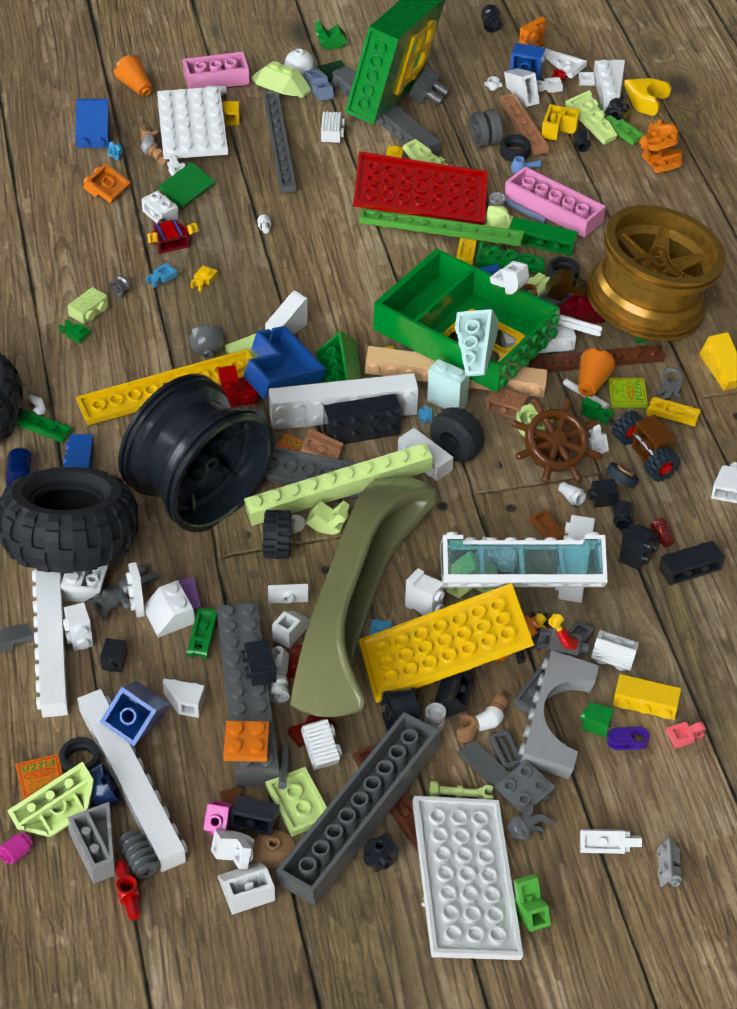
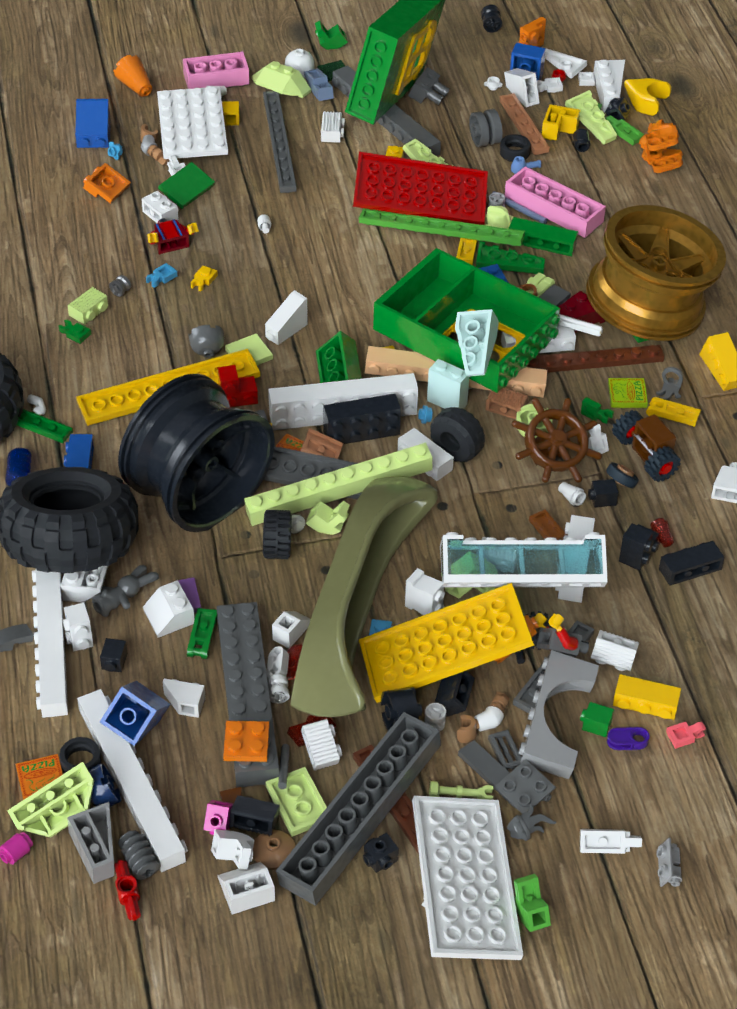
(135, 590): white plate -> none
(259, 662): black brick -> none
(281, 362): blue piece -> none
(287, 593): white plate -> none
(511, 277): white brick -> none
(563, 263): black tyre -> none
(564, 282): dark brown brick -> none
(574, 387): white bar -> none
(594, 370): orange cone -> none
(623, 515): black brick -> none

